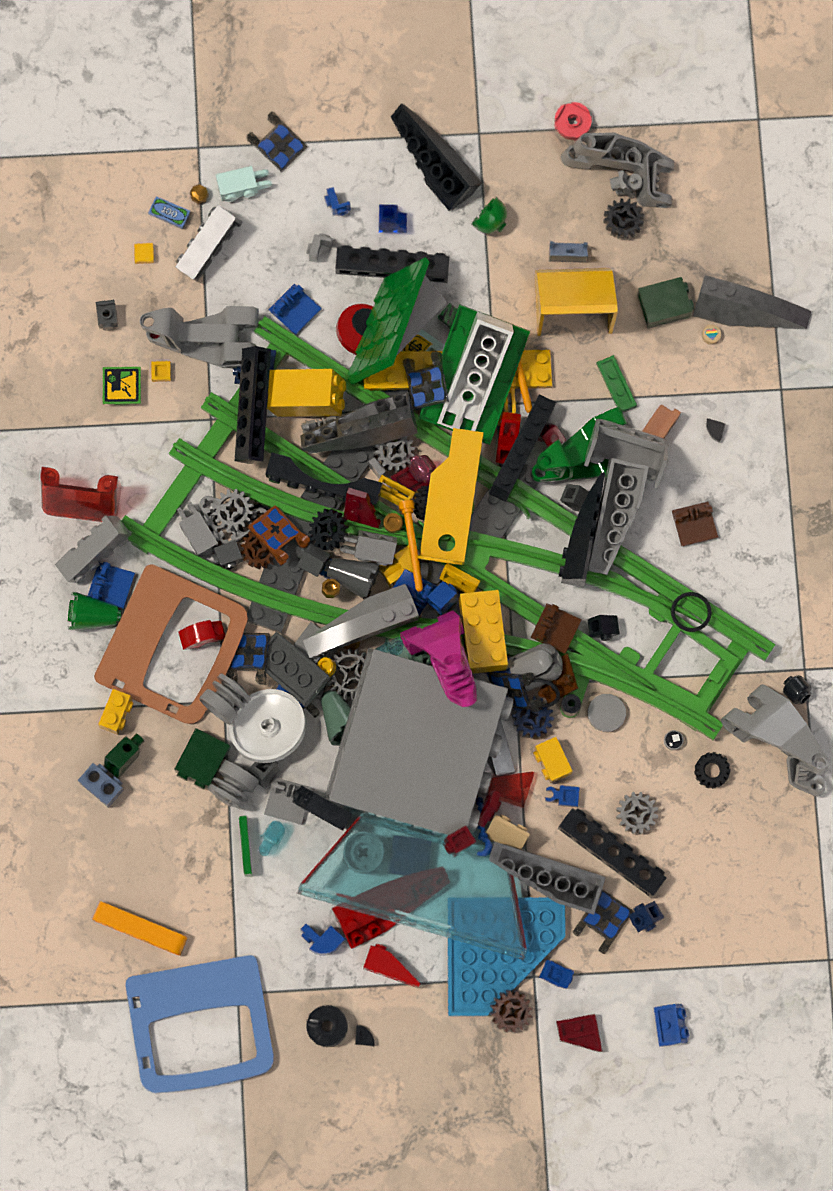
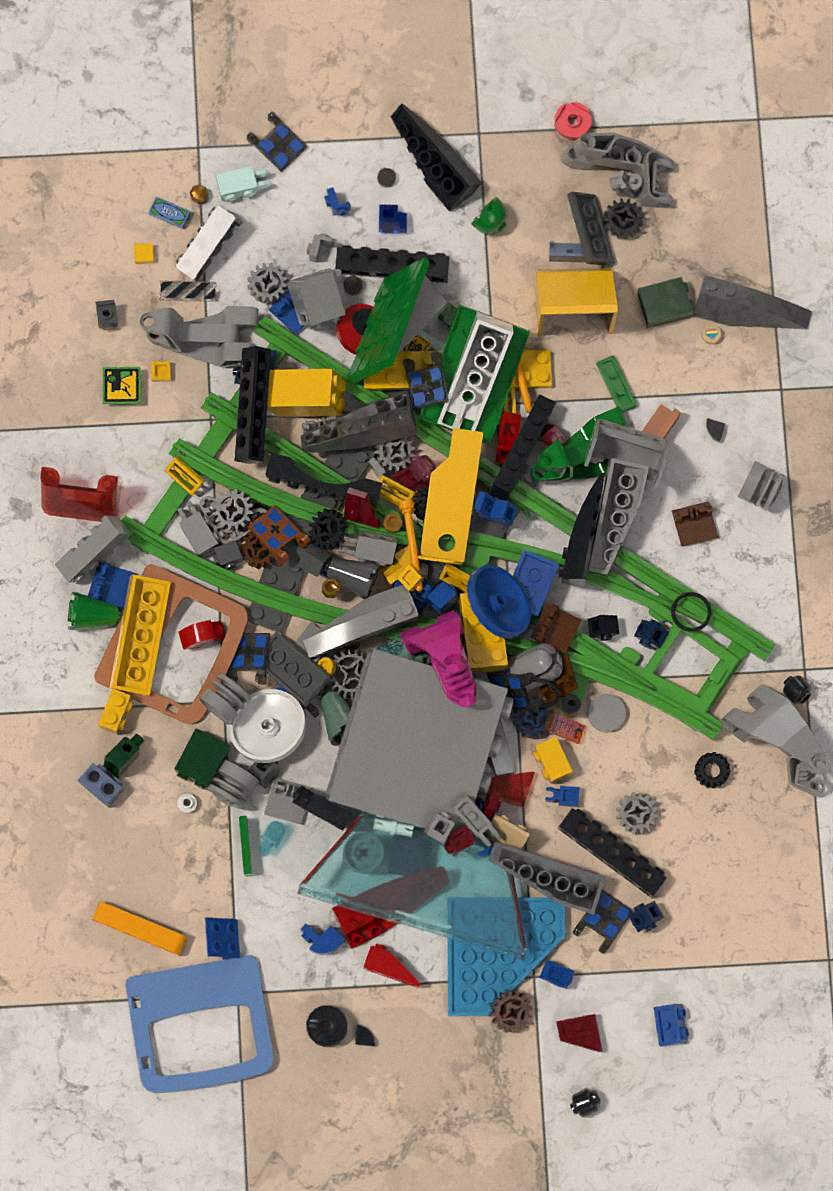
(140, 635): none -> yellow arch
(177, 464): none -> yellow tile
(187, 809): none -> white plate
(188, 291): none -> clear tile
(222, 938): none -> blue hinge
(260, 281): none -> light grey gear
(316, 298): none -> light grey container
(352, 285): none -> clear smoke tile
(386, 177): none -> clear smoke tile
(393, 827): none -> light aqua pin
(410, 577): none -> yellow tile
(440, 834): none -> light grey brick
(474, 819): none -> light grey hinge
(495, 510): none -> blue brick
(498, 601): none -> blue dish
(535, 577): none -> blue plate
(564, 727): none -> clear orange tile
(574, 496): dark grey brick -> none
(585, 1102): none -> black head
(590, 229): none -> dark grey tile
(651, 634): none -> dark blue brick
(673, 740): tile -> none
(761, 486): none -> light grey wheel

